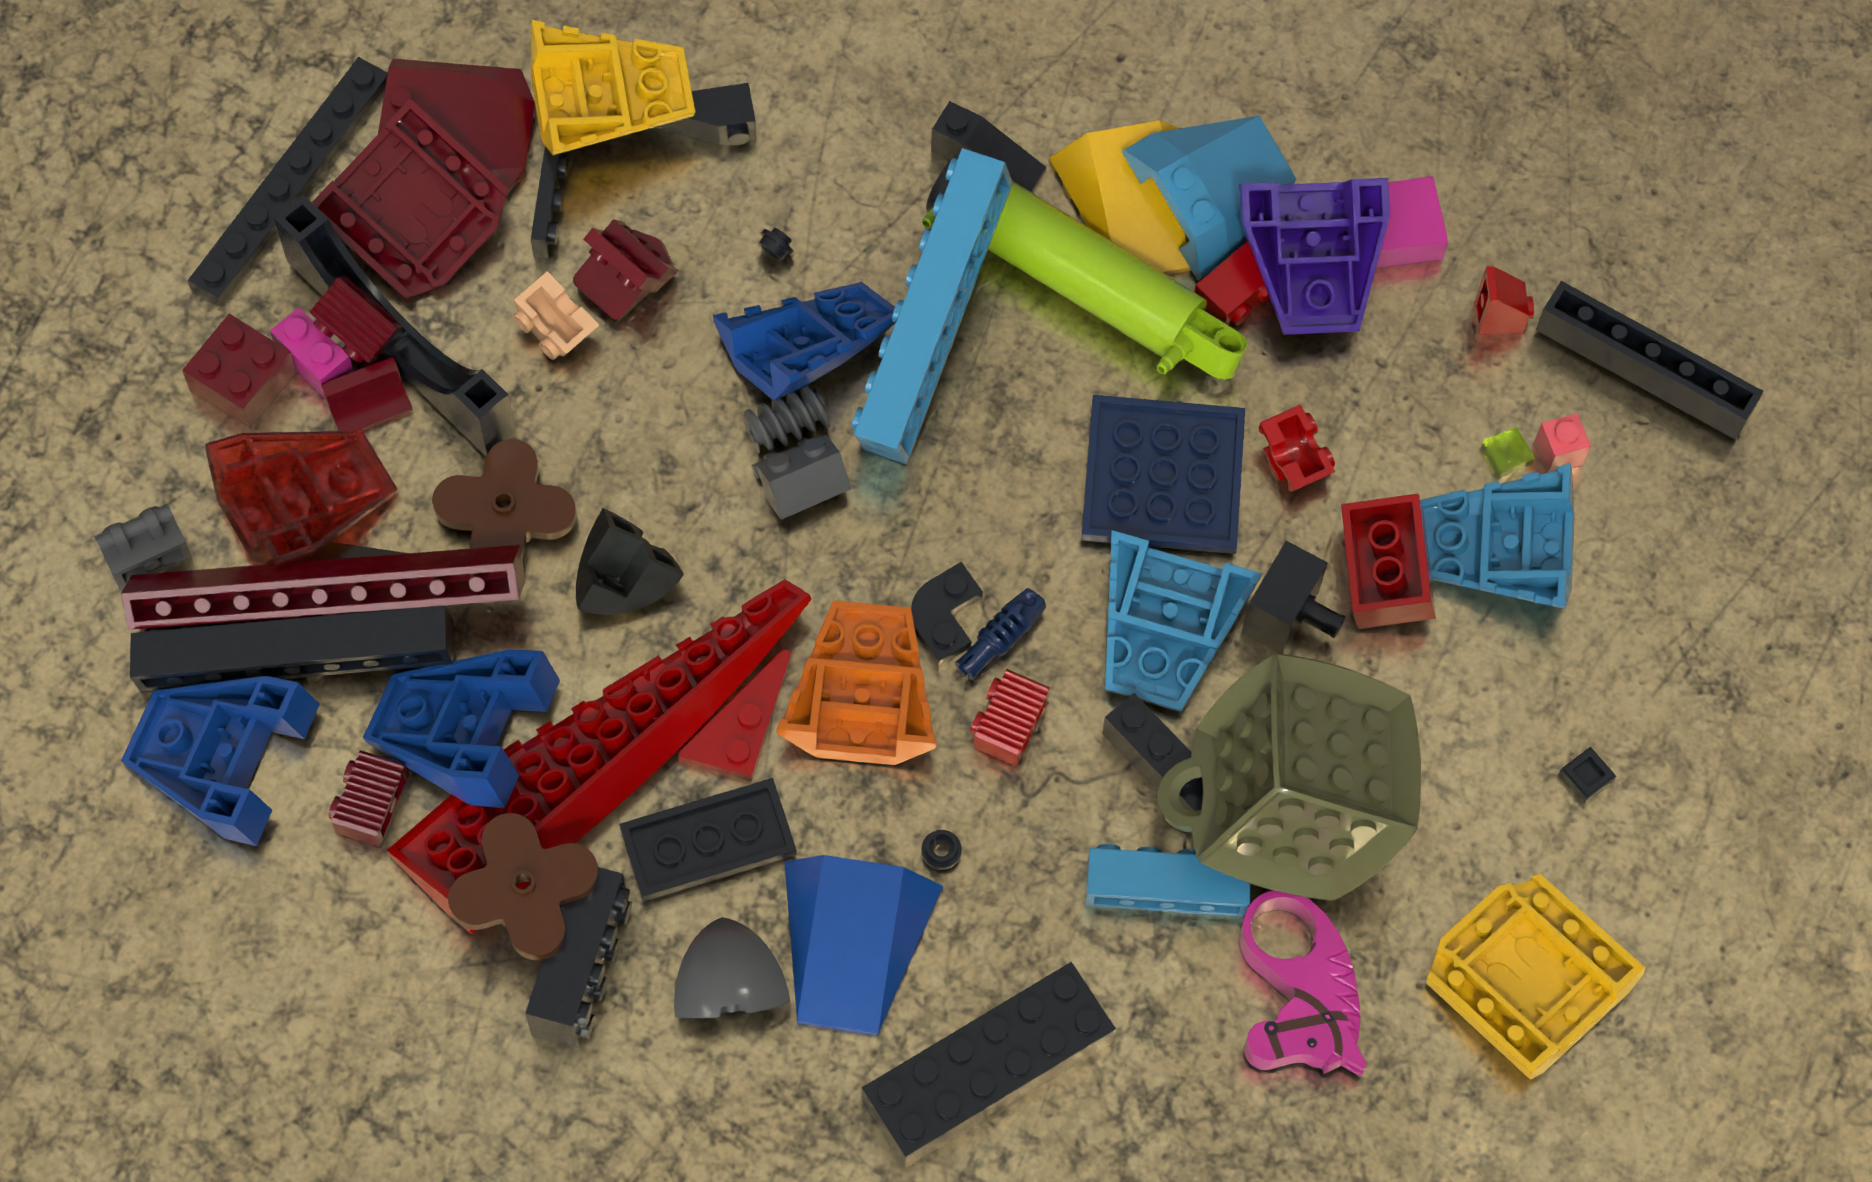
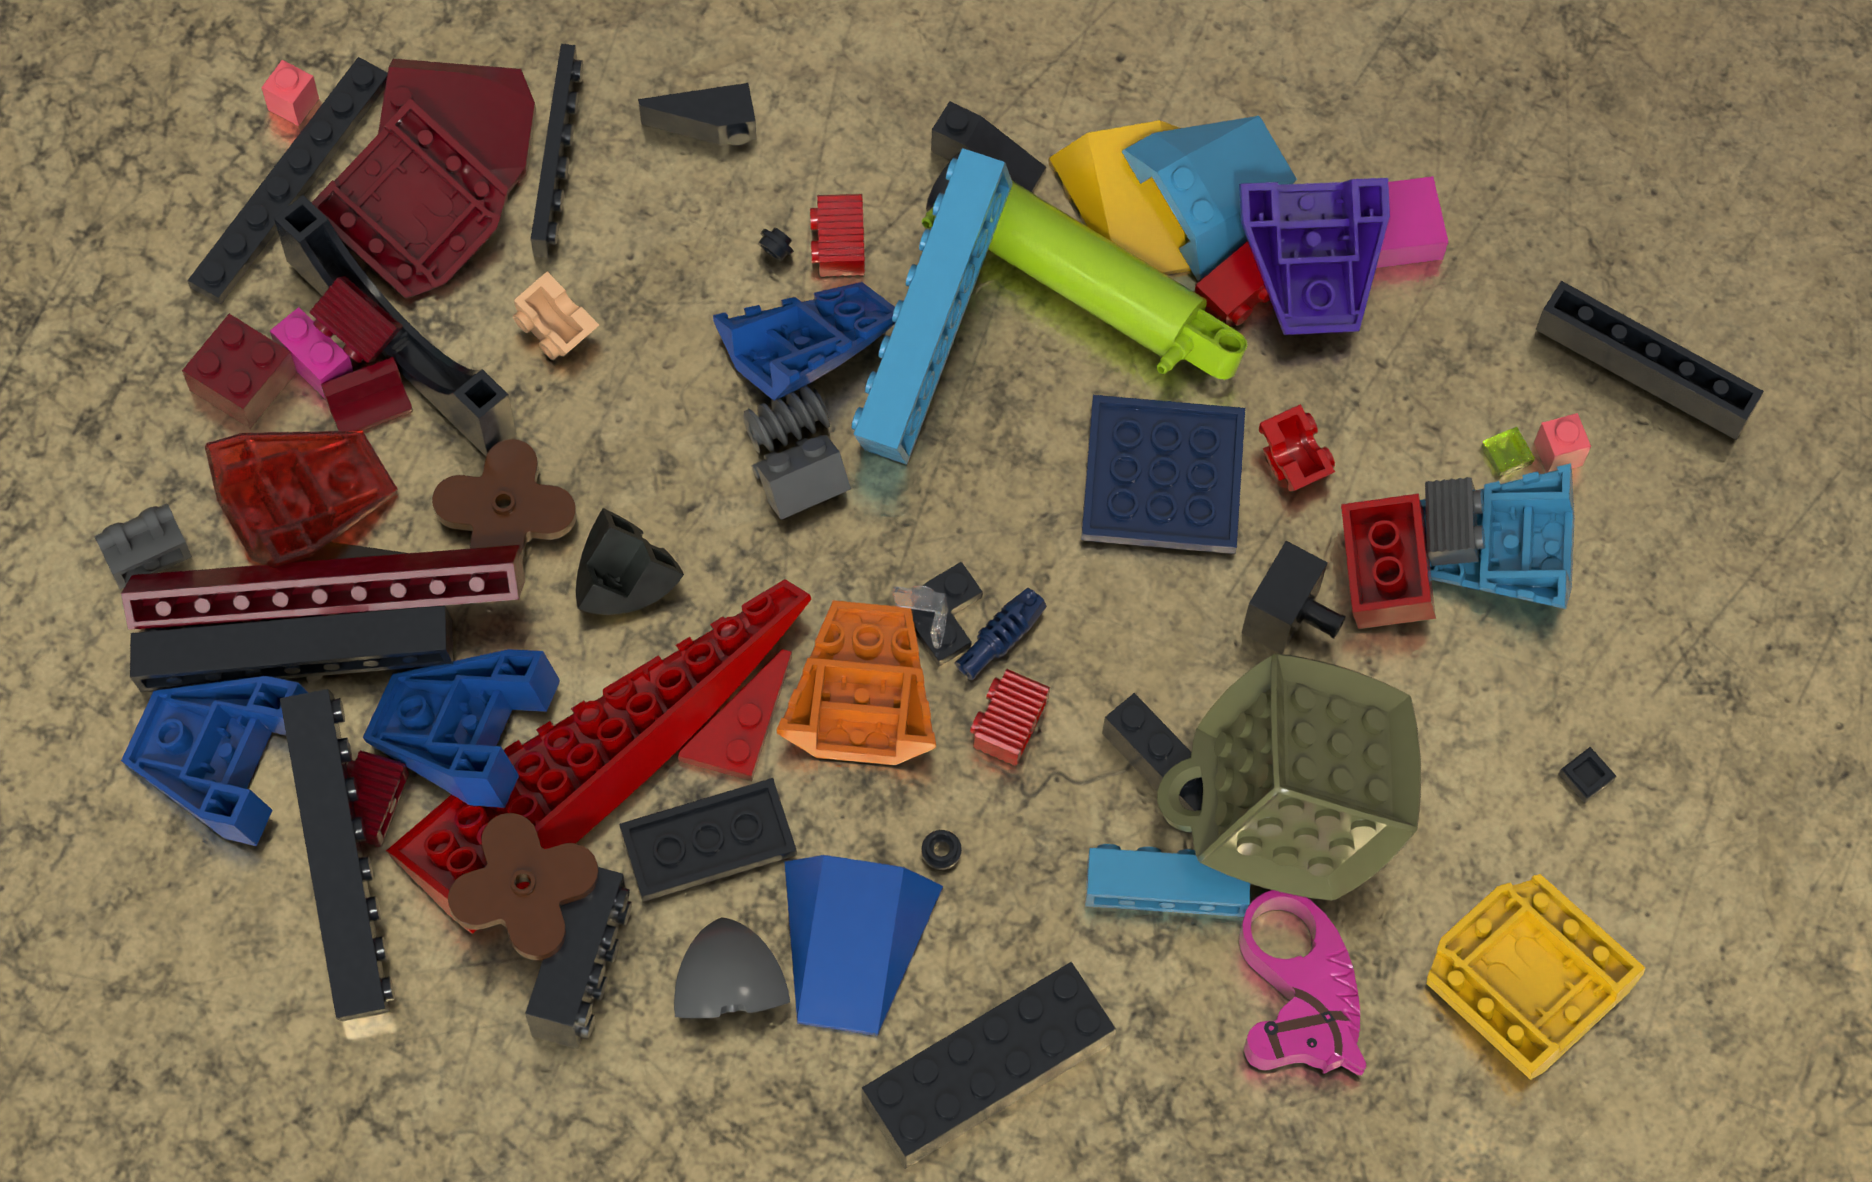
(290, 92): none -> coral brick
(336, 856): none -> black brick
(604, 86): yellow wedge -> none
(622, 268): dark red piece -> none
(839, 235): none -> red brick
(928, 600): none -> clear bracket
(1167, 619): dark azure wedge -> none
(1453, 521): none -> dark grey brick
(1502, 303): red slope -> none

